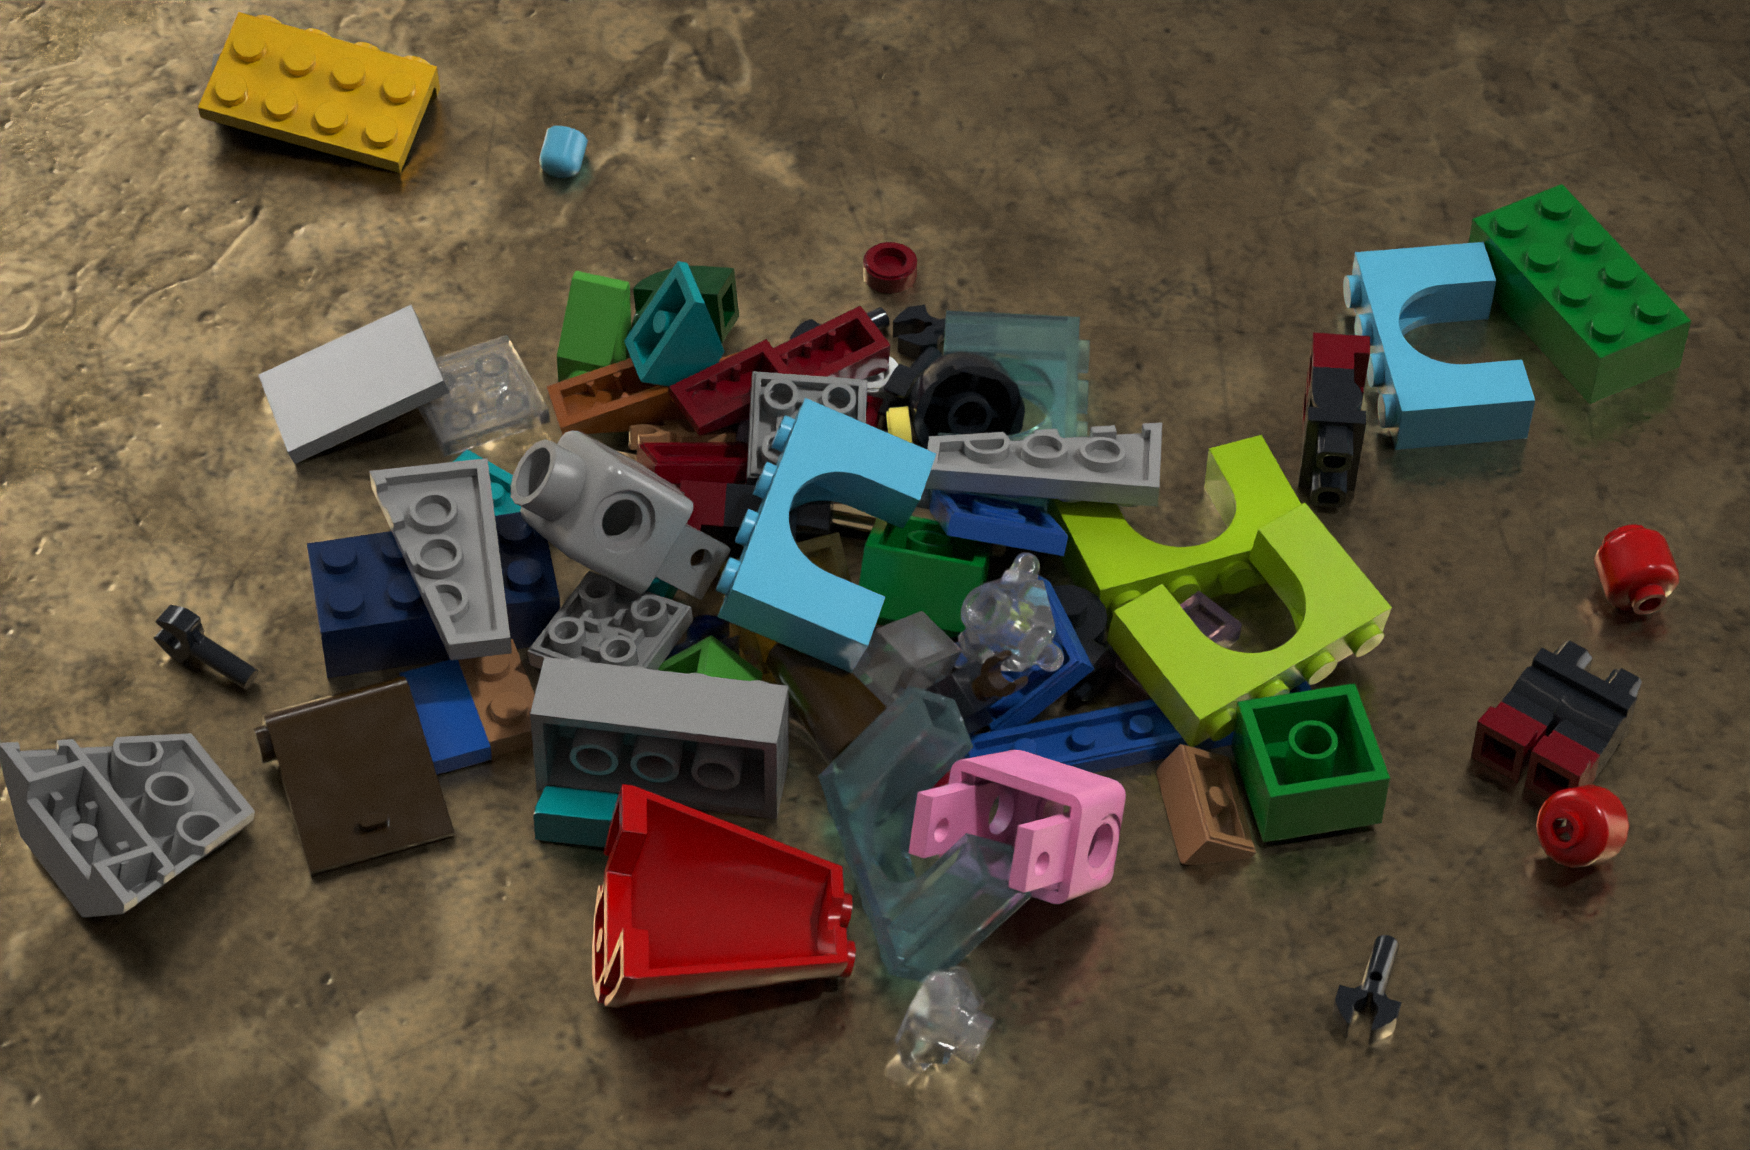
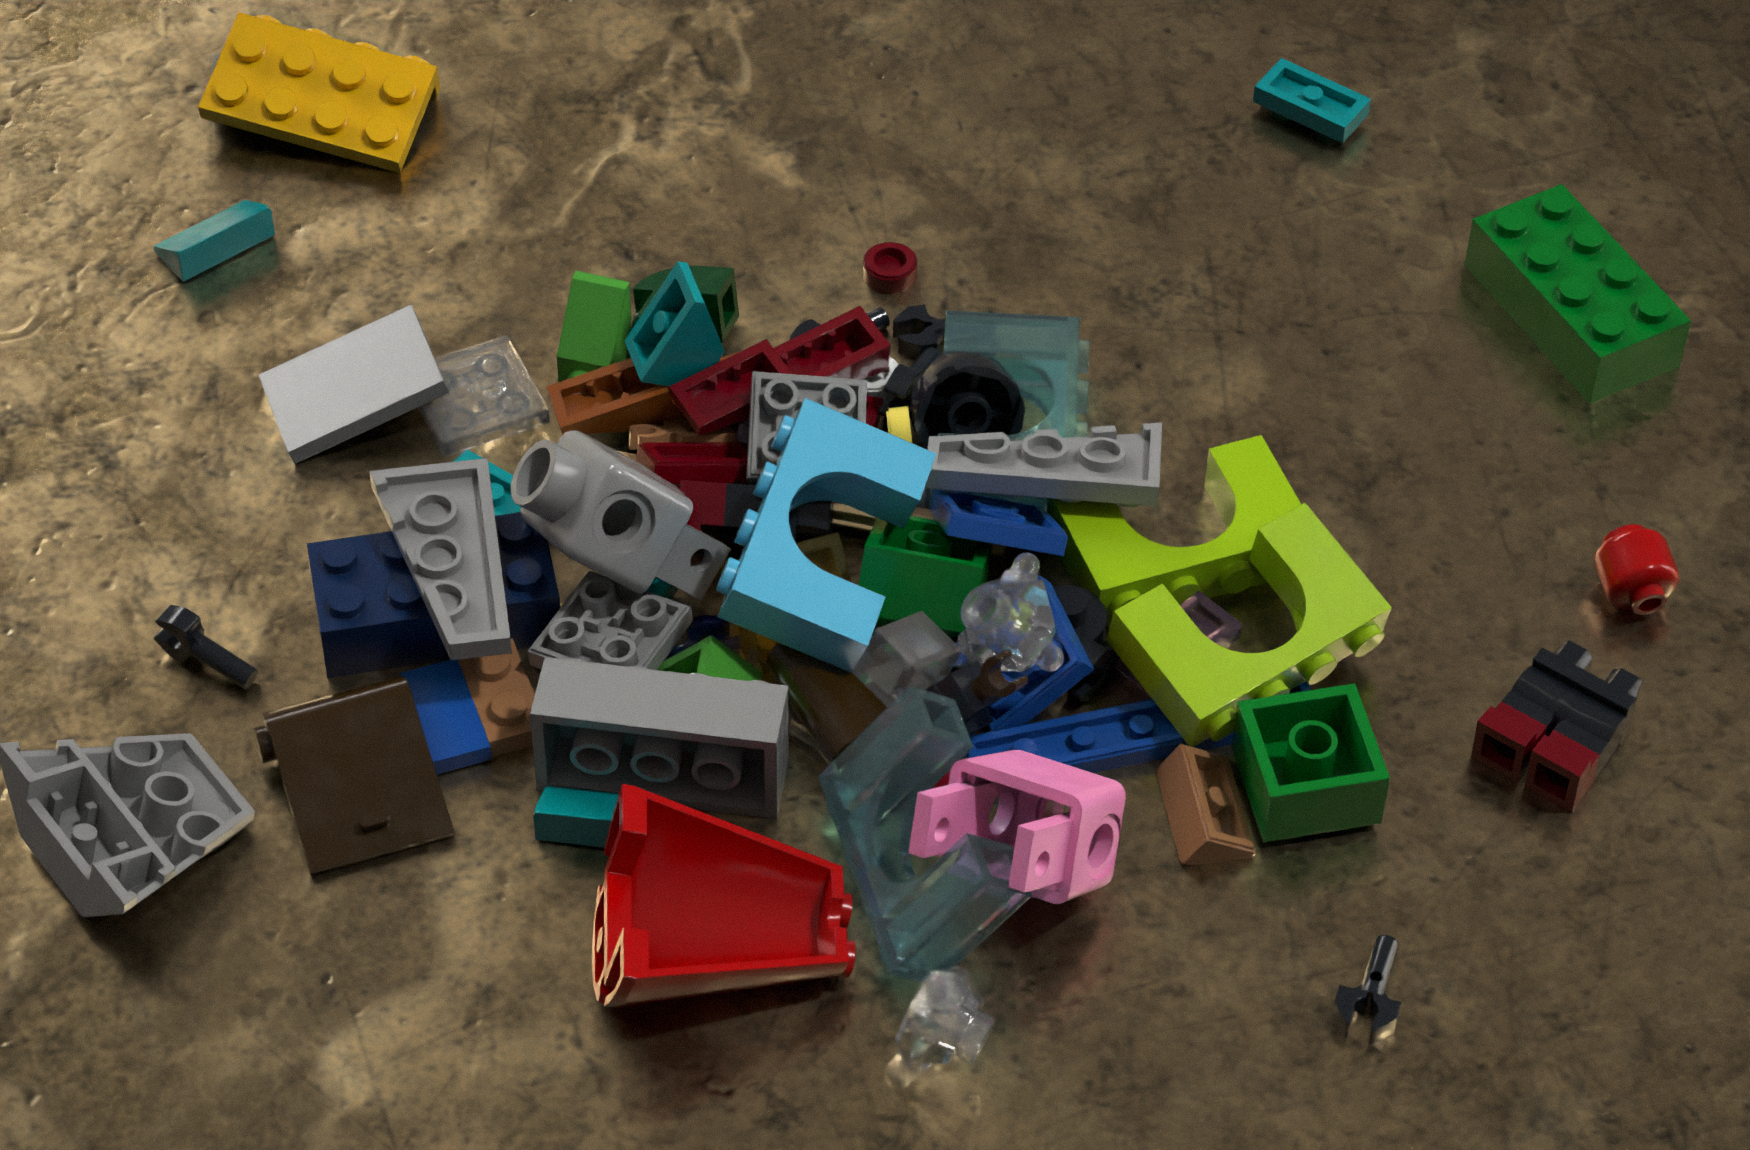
(216, 239): none -> teal slope
(562, 151): medium azure piece -> none
(1311, 100): none -> teal plate
(1333, 417): black hips -> none
(1418, 396): medium azure arch -> none
(1582, 826): red head -> none

